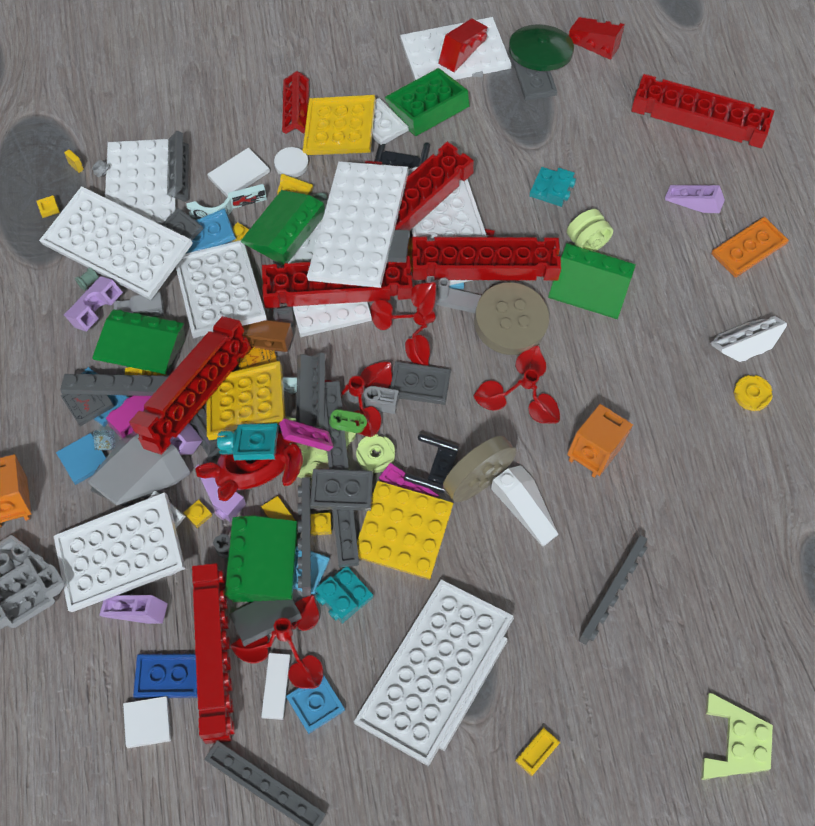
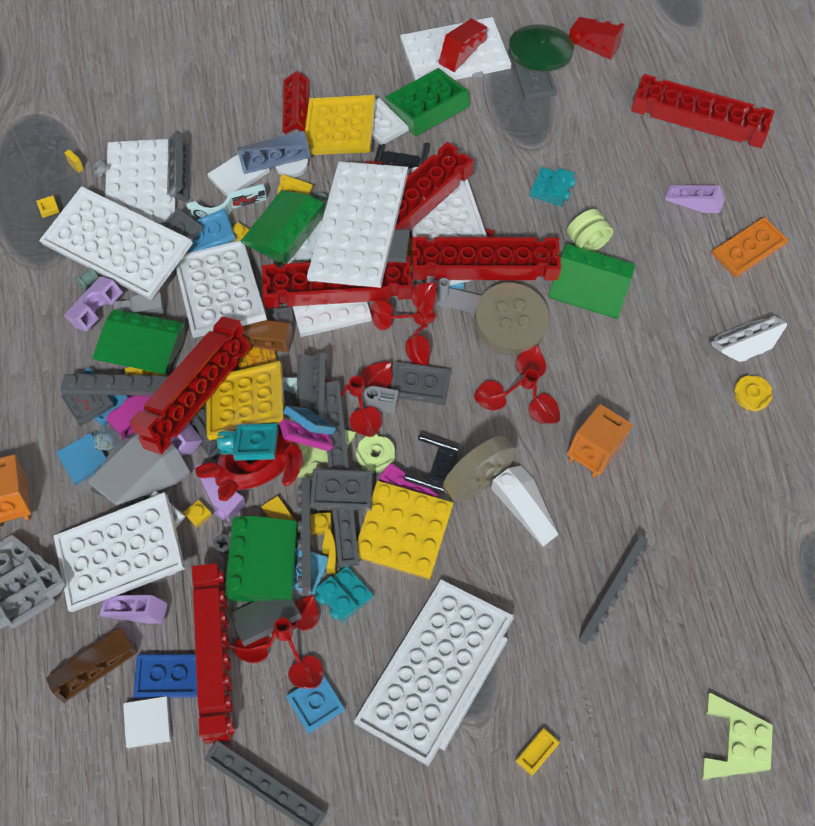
(90, 665): none -> reddish brown wedge
(273, 152): none -> sand blue wedge
(276, 686): white tile -> none
(309, 420): none -> dark azure tile
(329, 549): none -> yellow slope
(347, 421): bright green beam -> none

